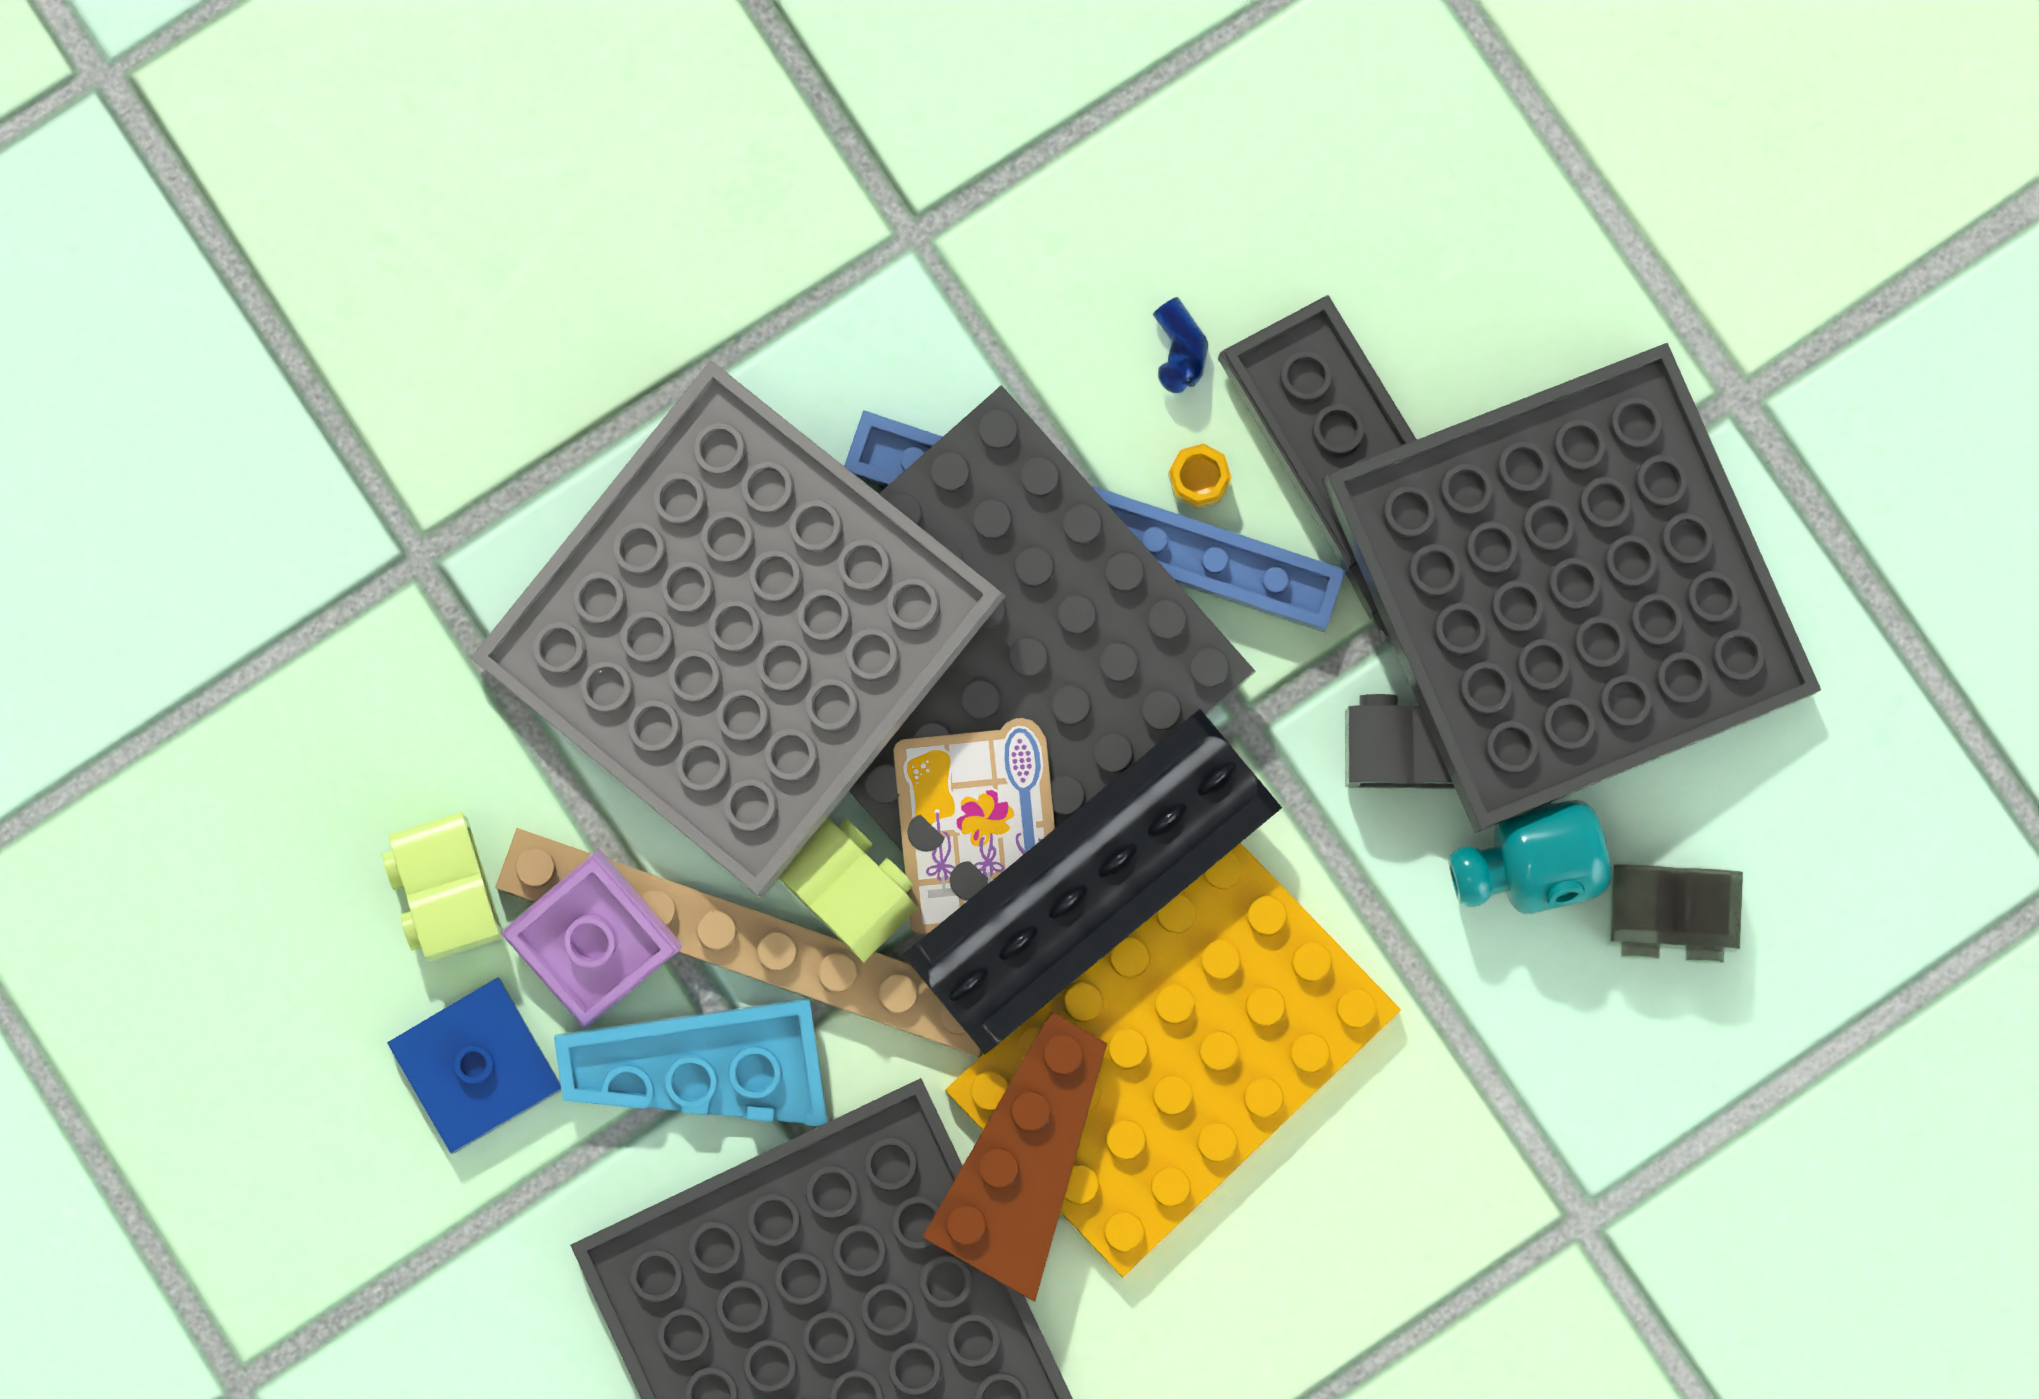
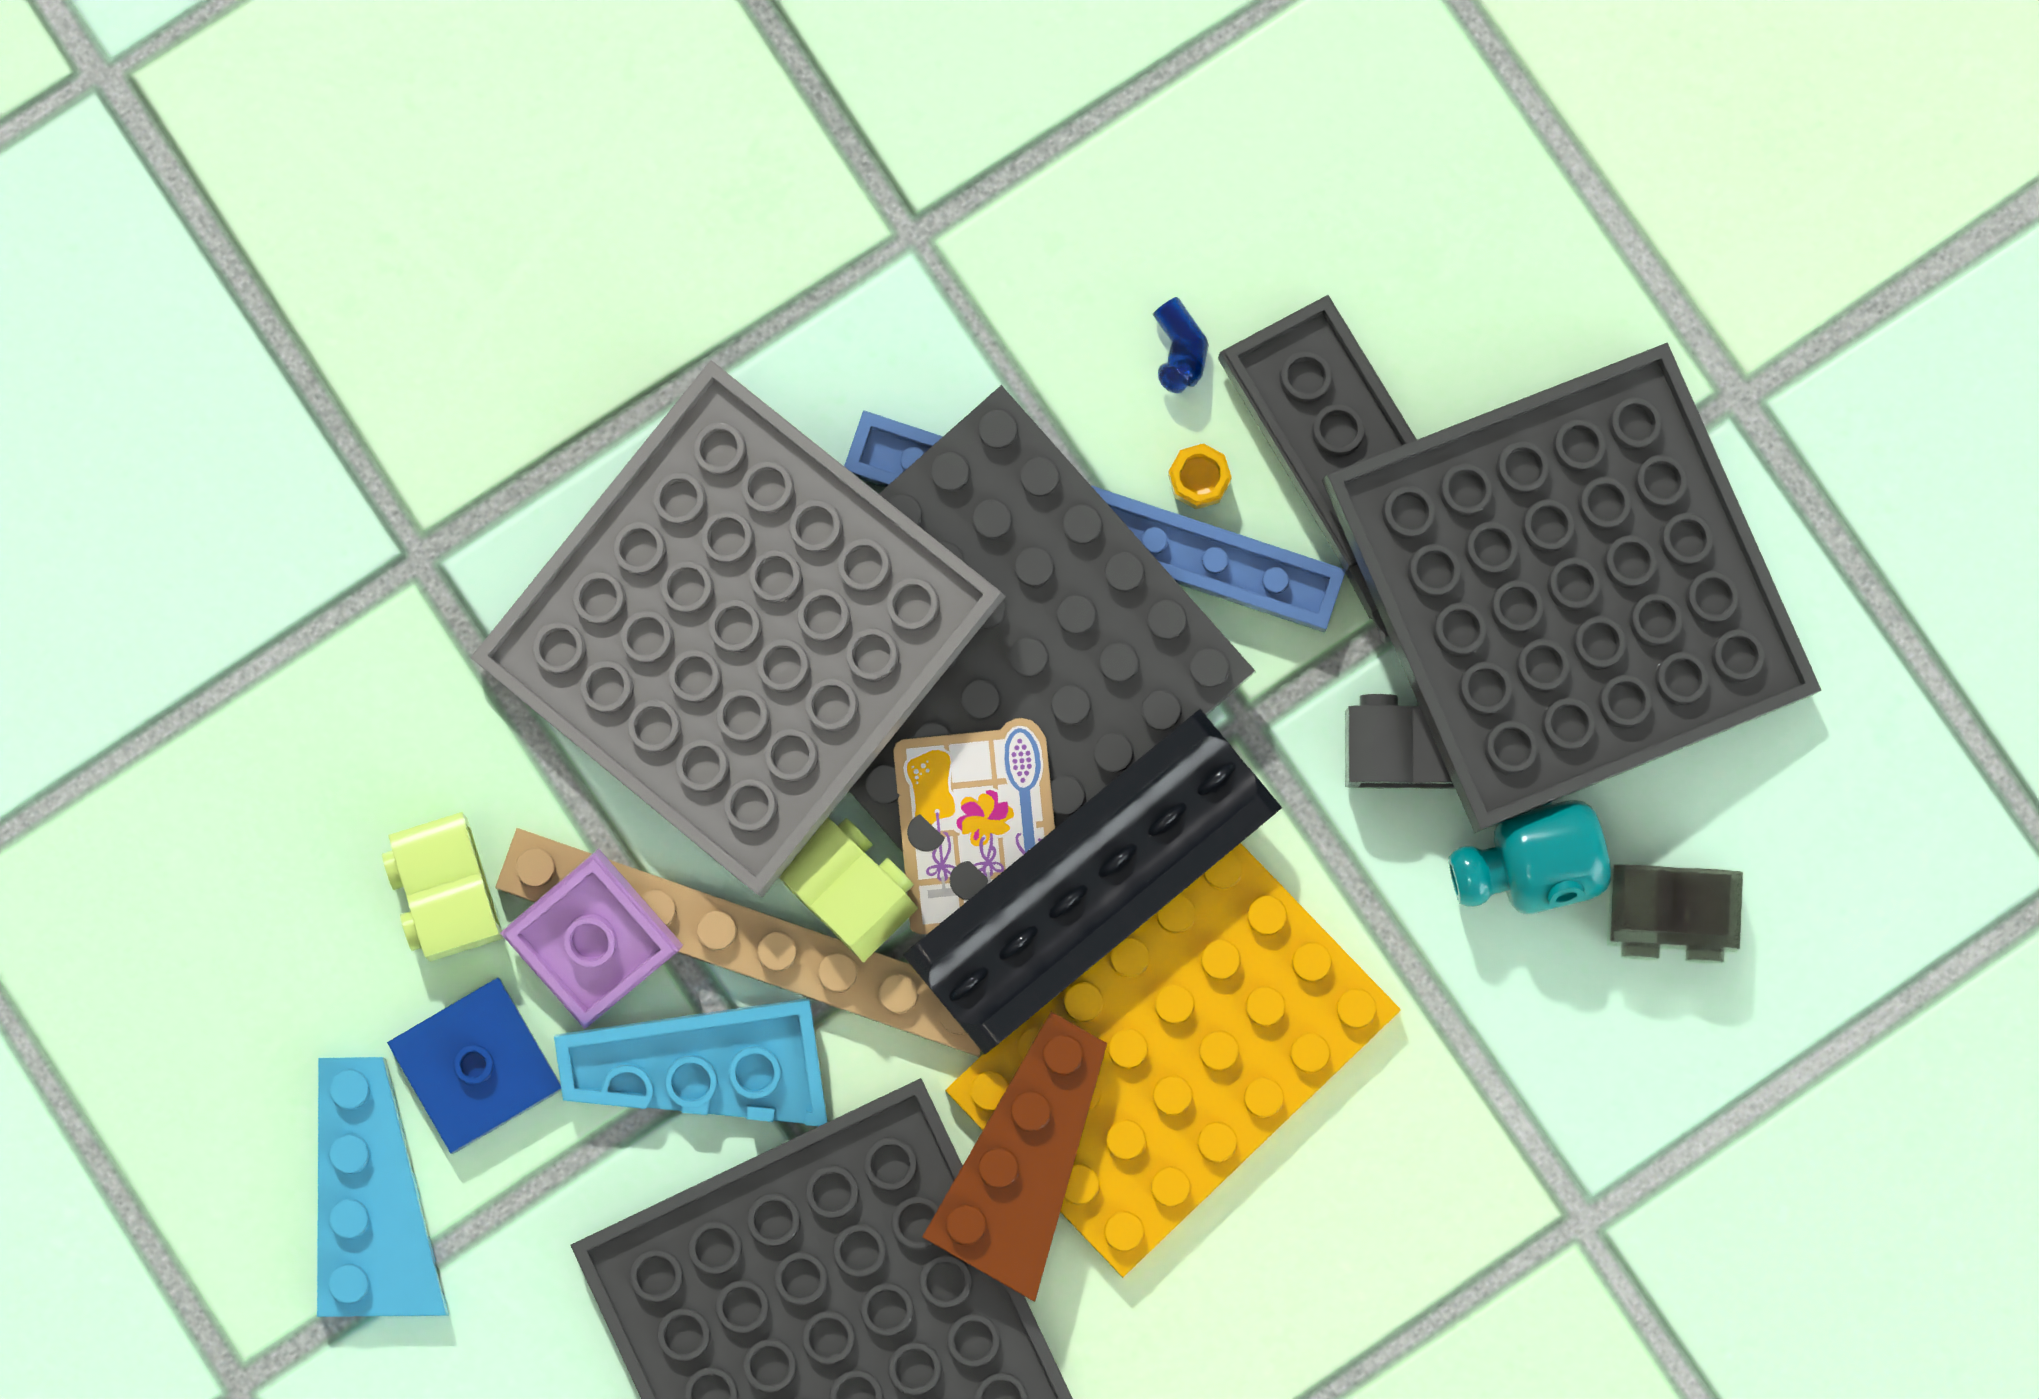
(370, 1217): none -> medium azure wing

